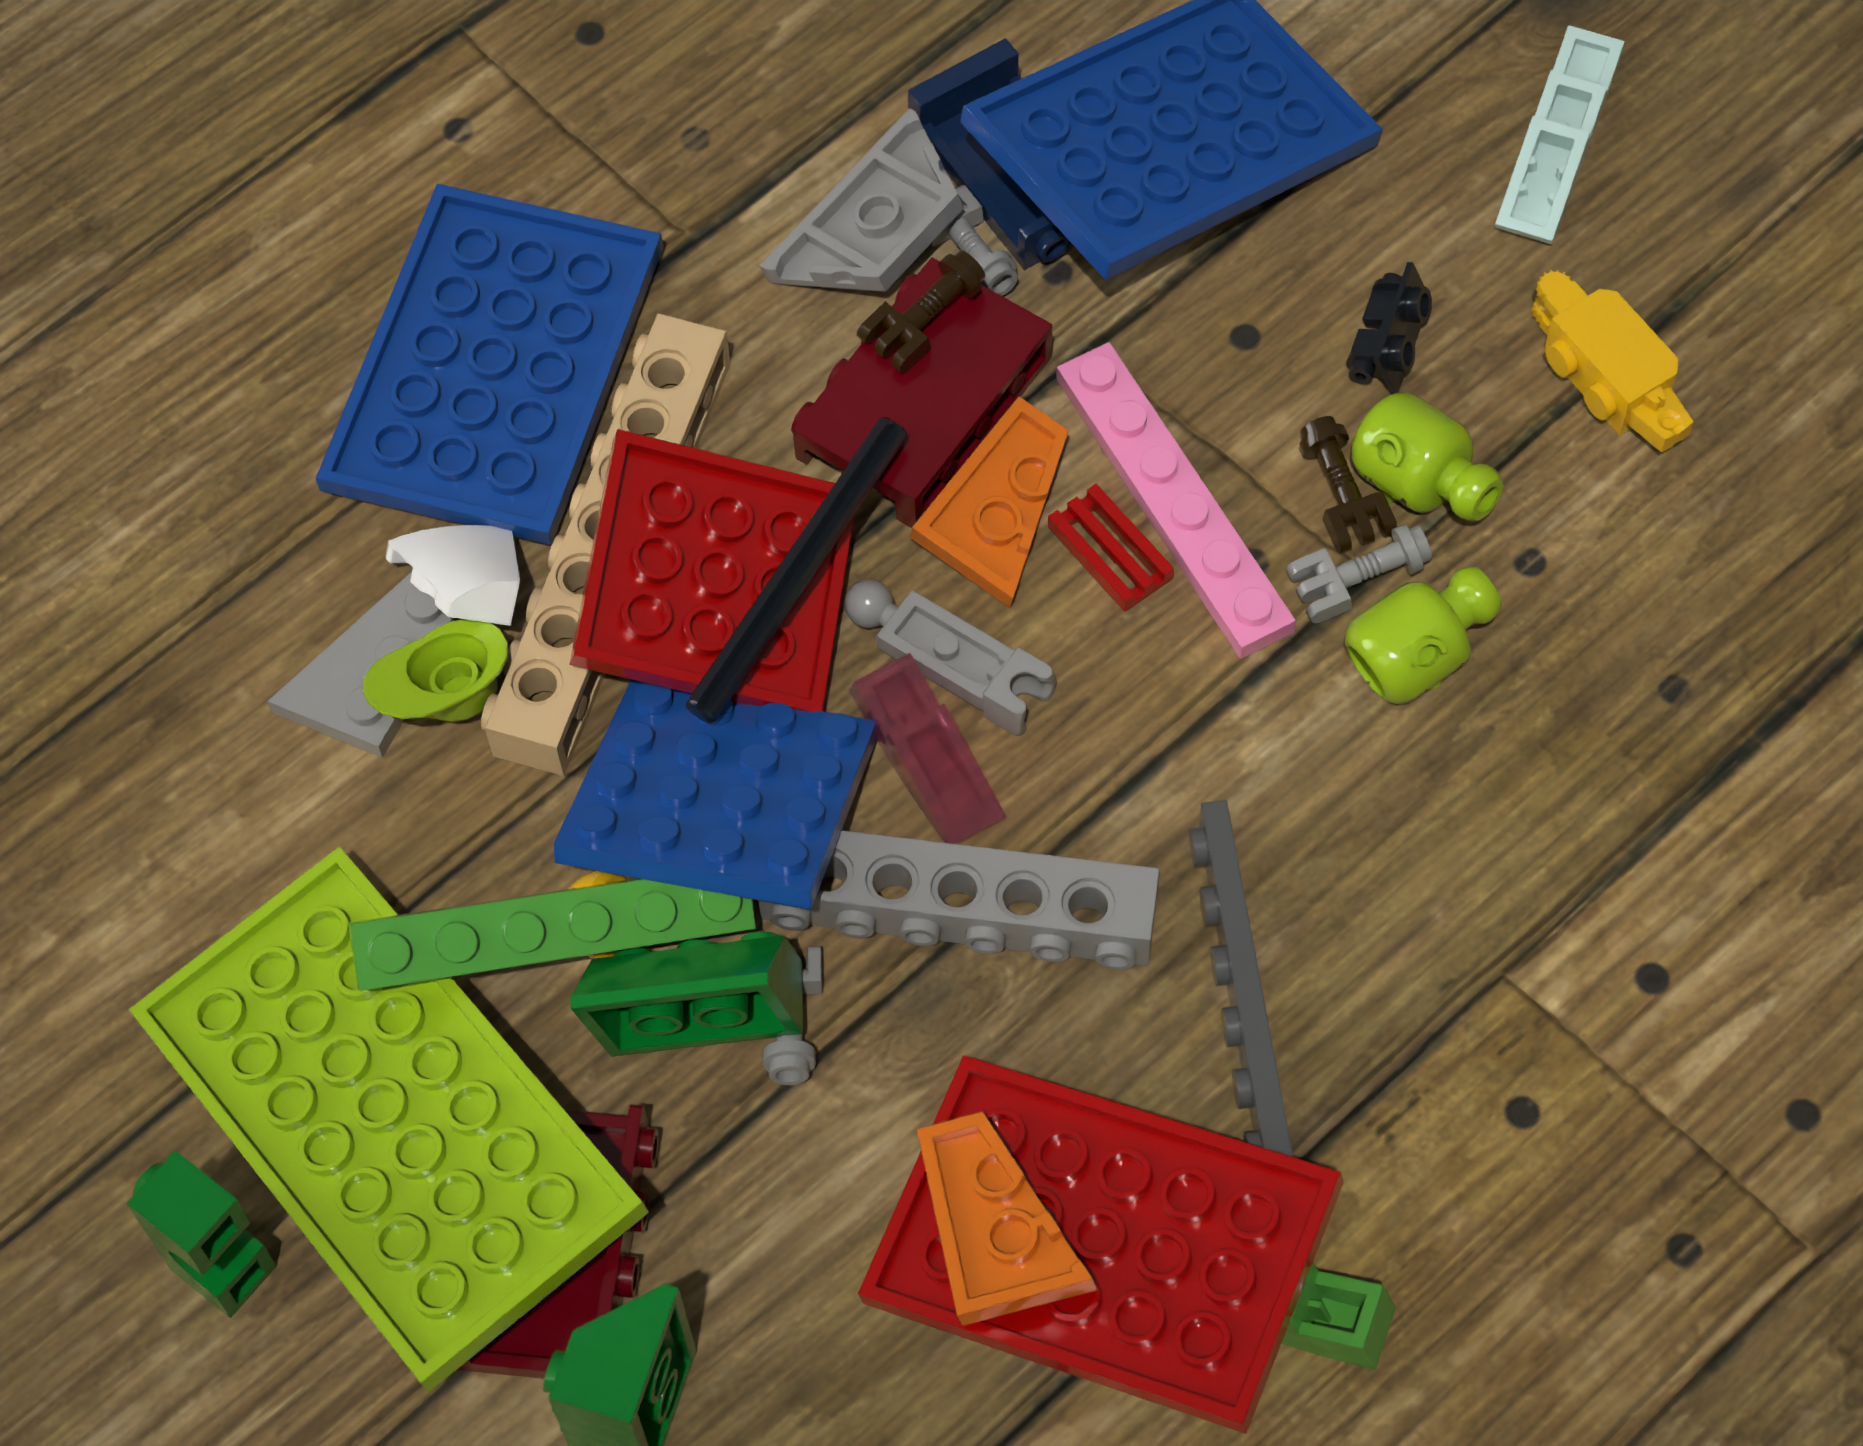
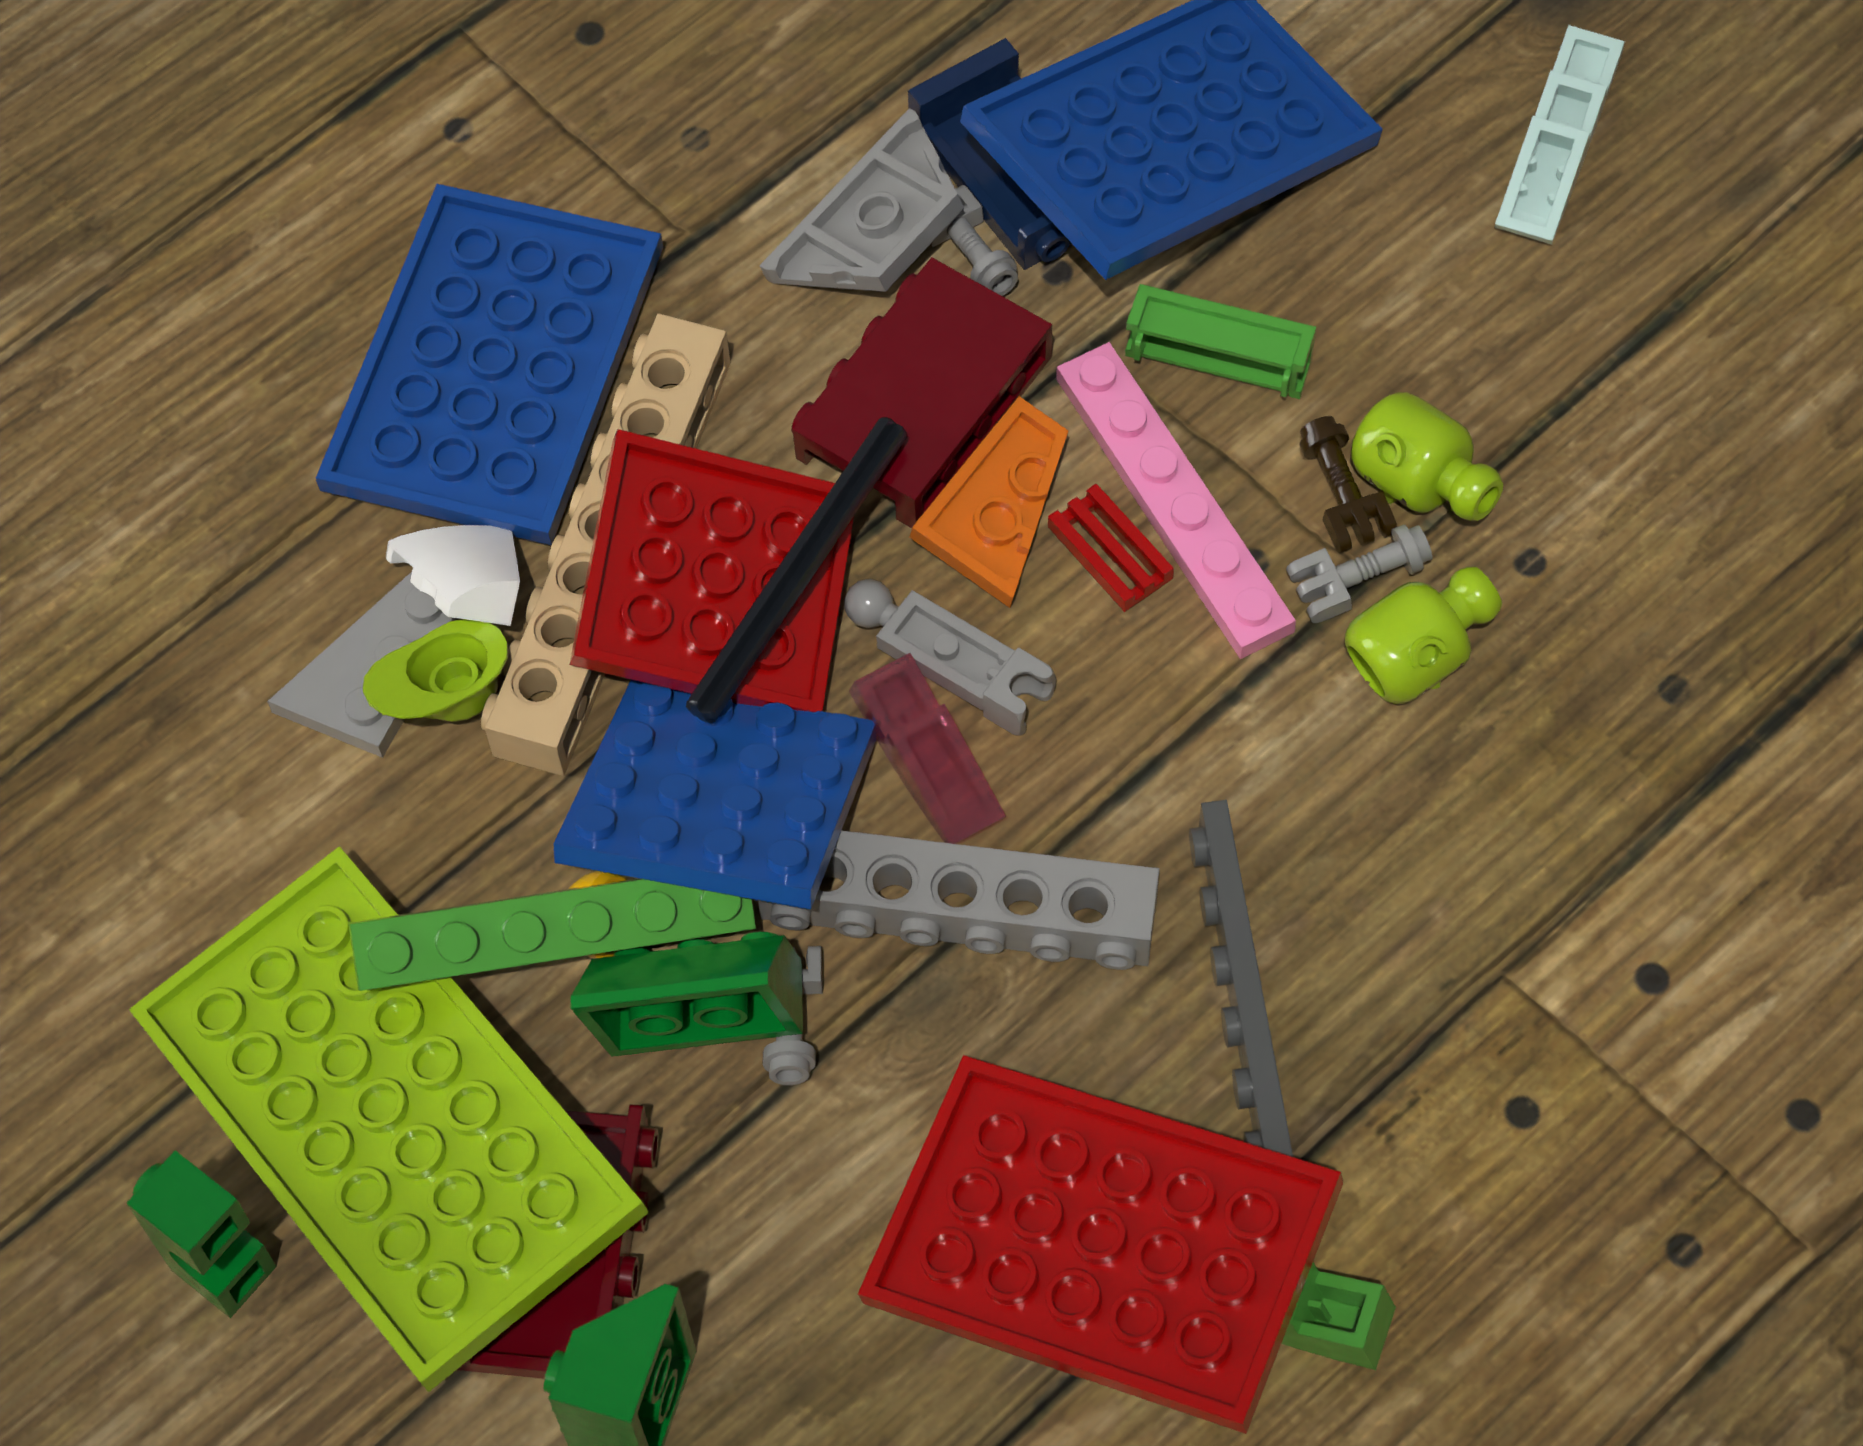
(960, 275): dark brown hinge -> none
(992, 1226): orange wing -> none
(1220, 340): none -> bright green container
(1399, 309): black hinge -> none
(1611, 359): yellow hinge -> none

